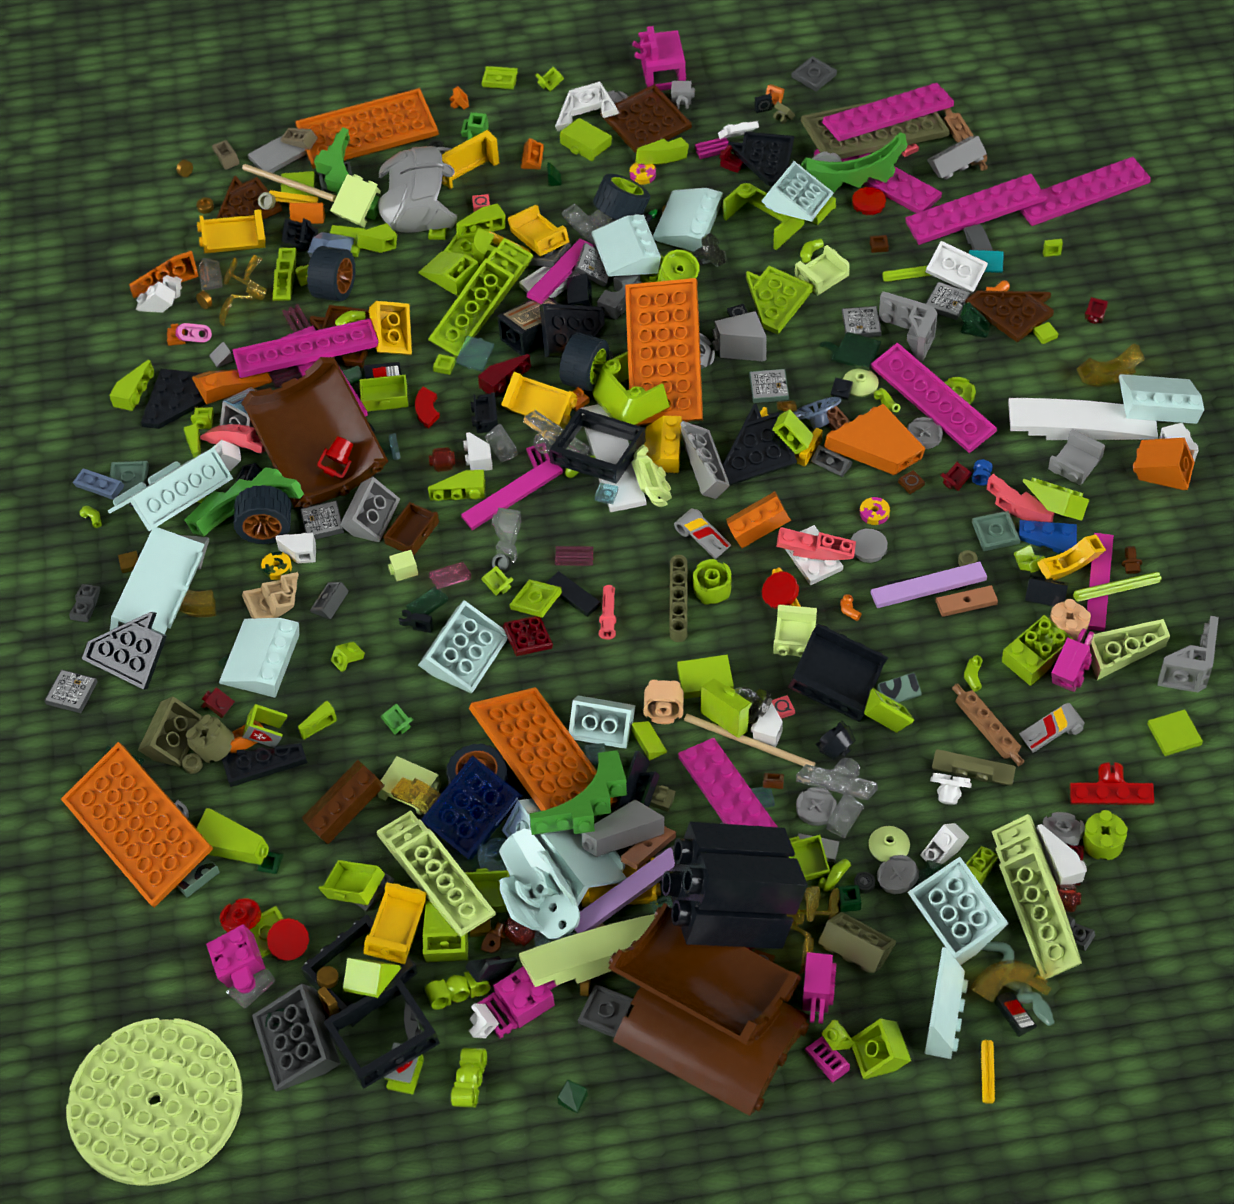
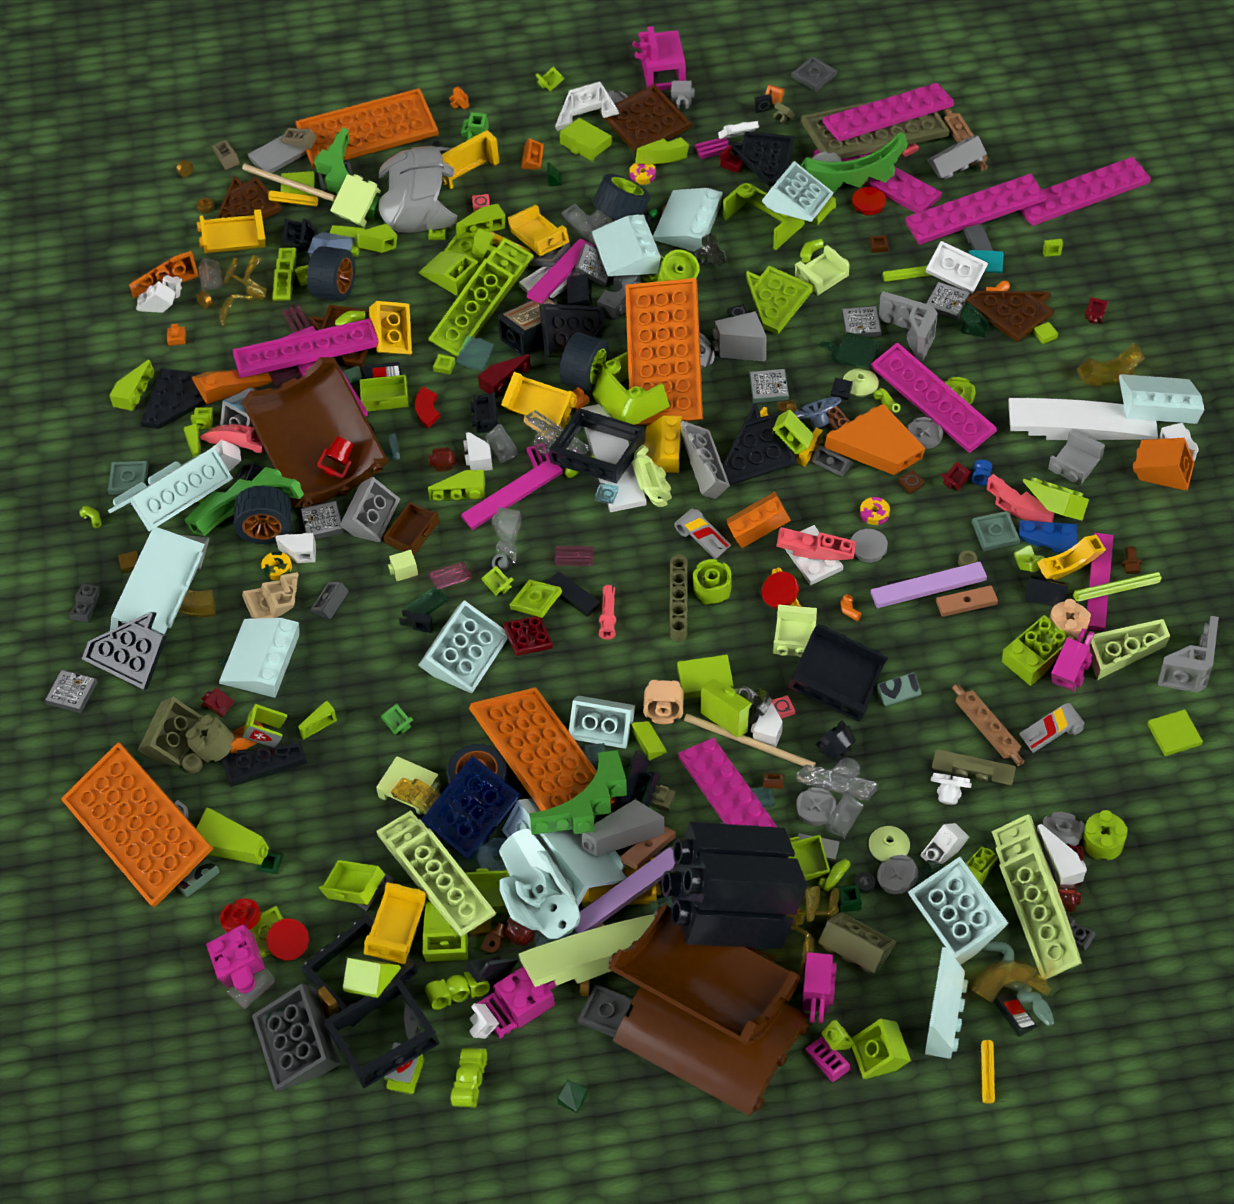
(98, 484): sand blue plate -> none
(164, 1140): yellowish green plate -> none
(193, 333): plate -> none
(221, 355): light grey slope -> none
(266, 201): tile -> none
(311, 211): orange slope -> none
(327, 977): pearl gold tile -> none
(343, 802): reddish brown slope -> none
(345, 654): lime bracket -> none
(499, 77): lime plate -> none
(887, 711): lime slope -> none
(971, 673): lime arm -> none
(1111, 789): red plate -> none

